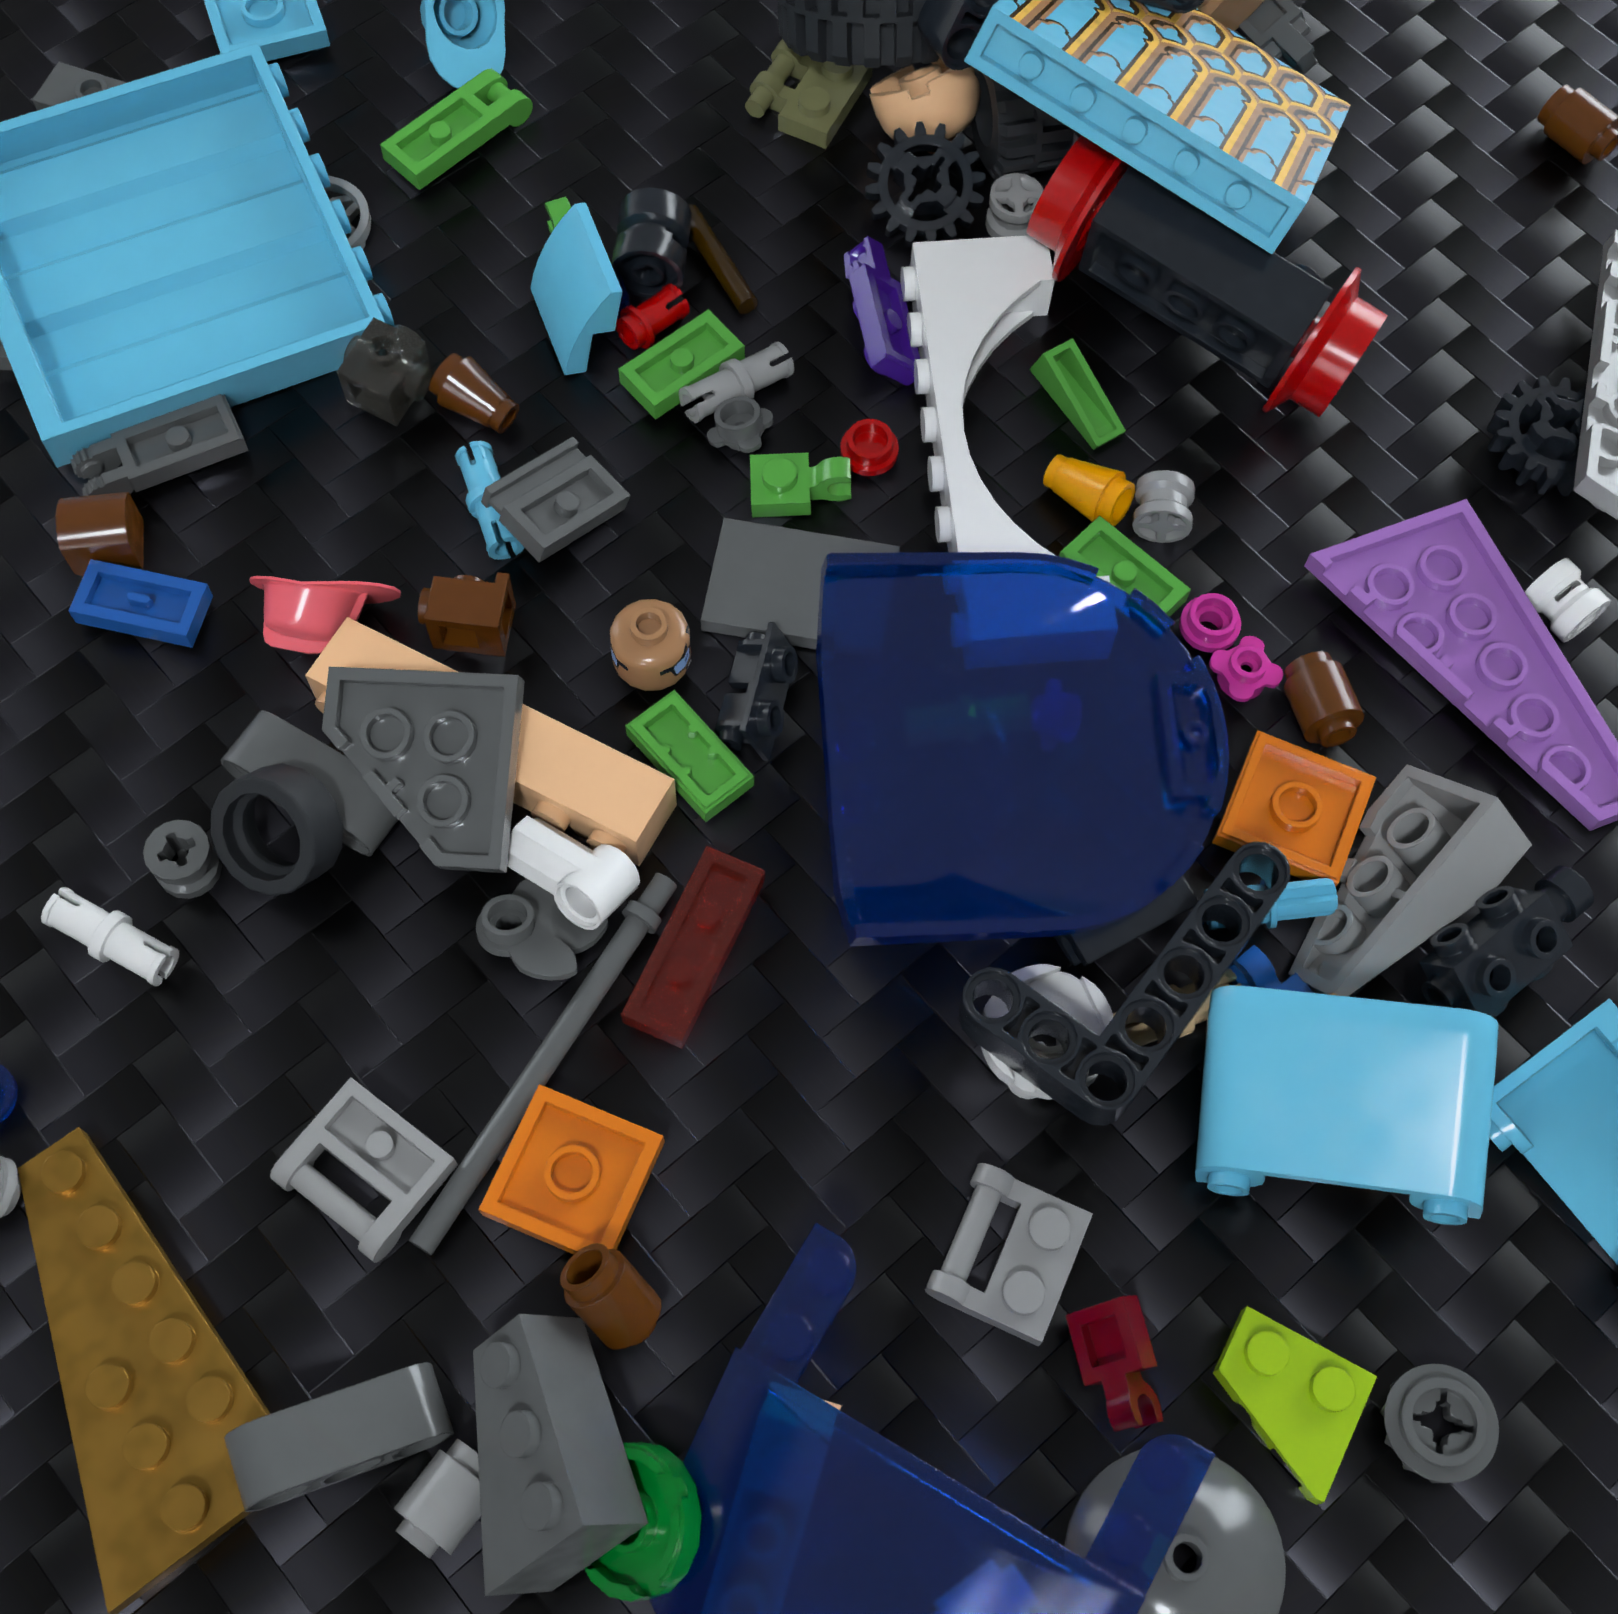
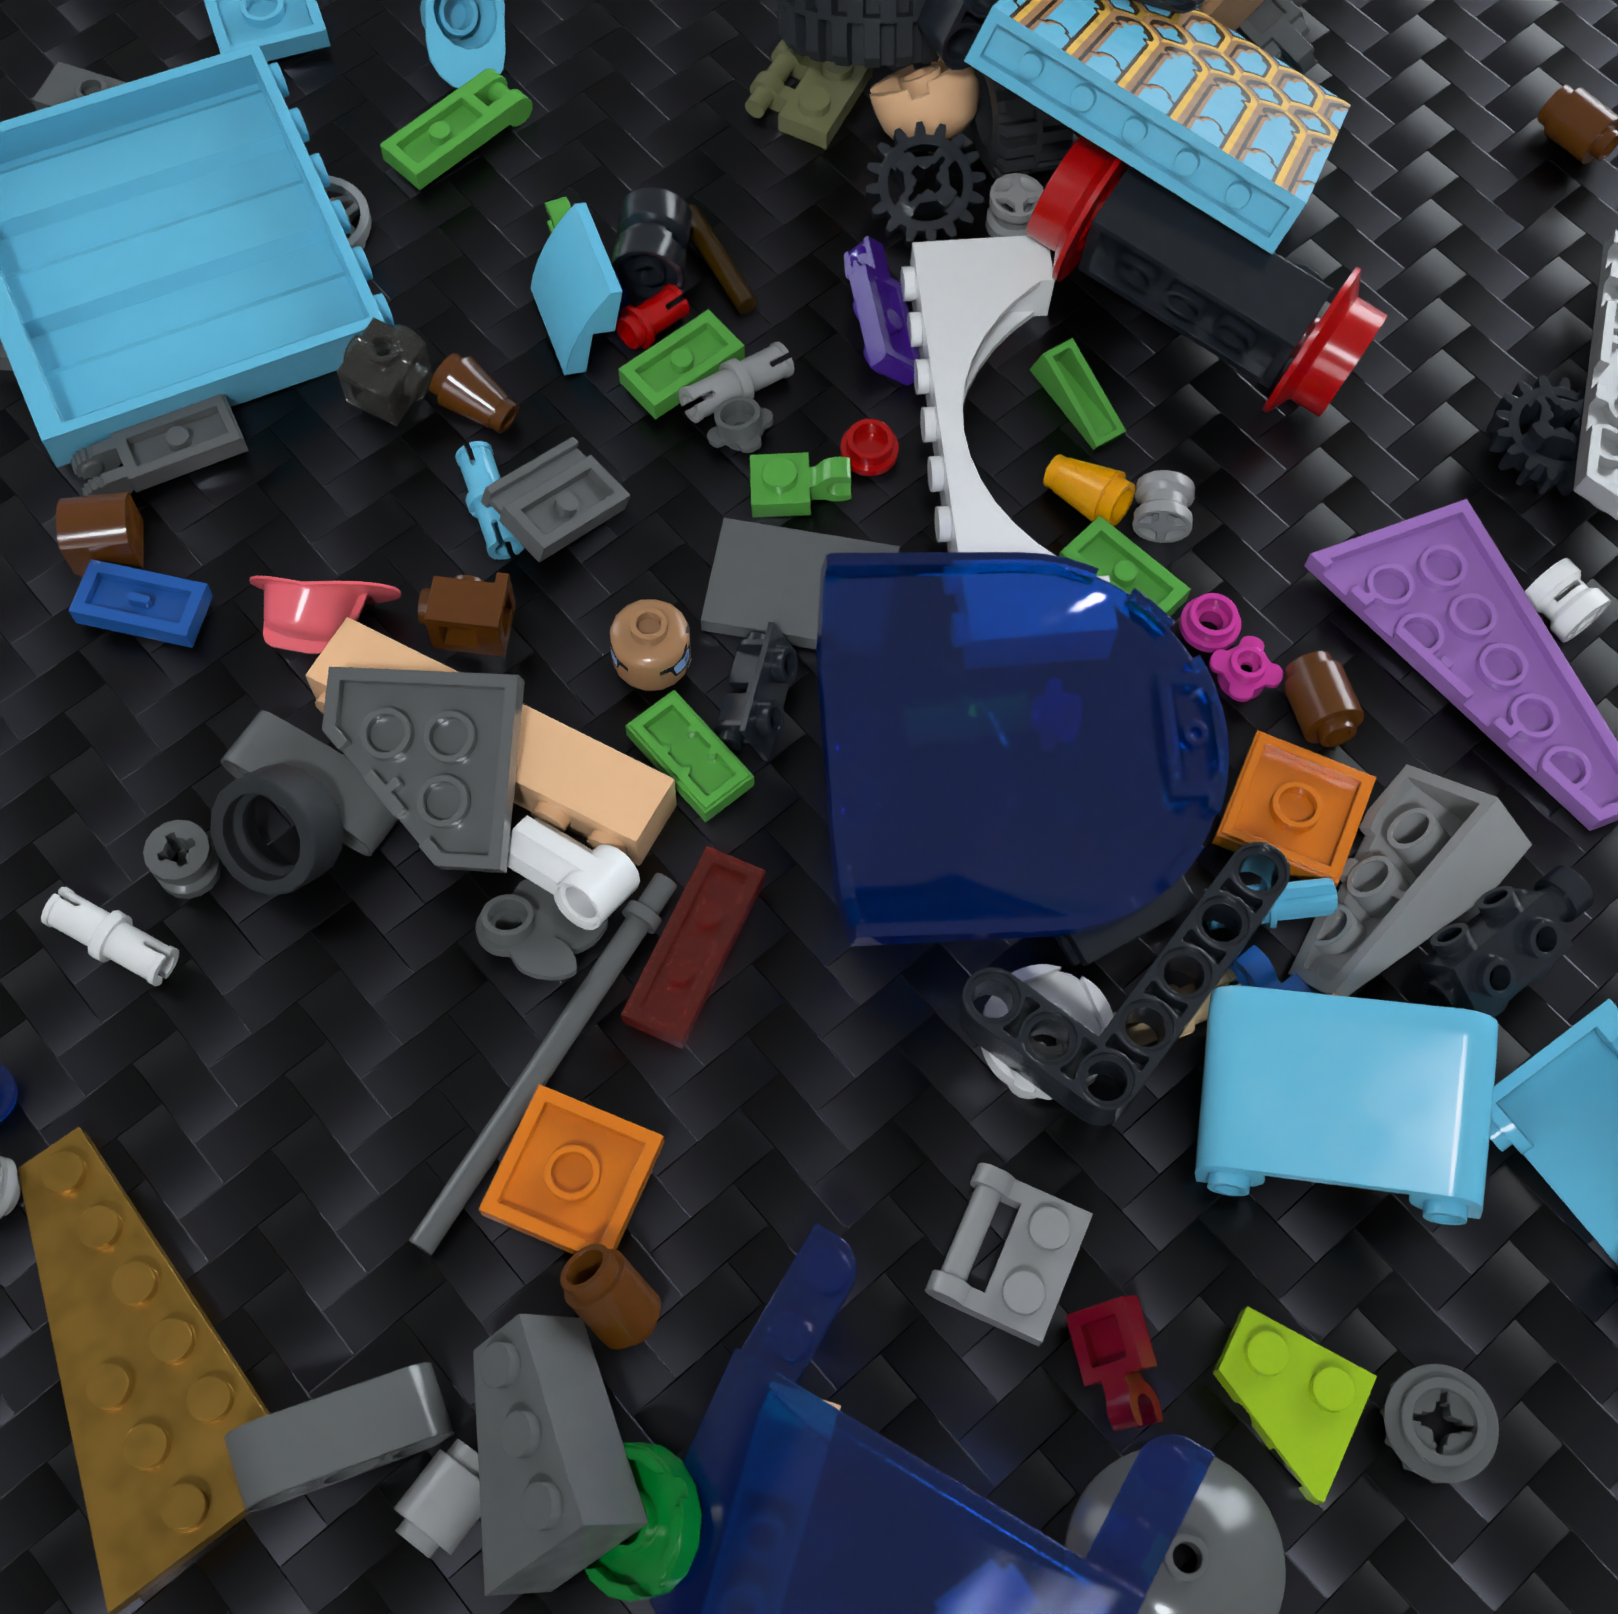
(380, 1151): light grey plate -> none

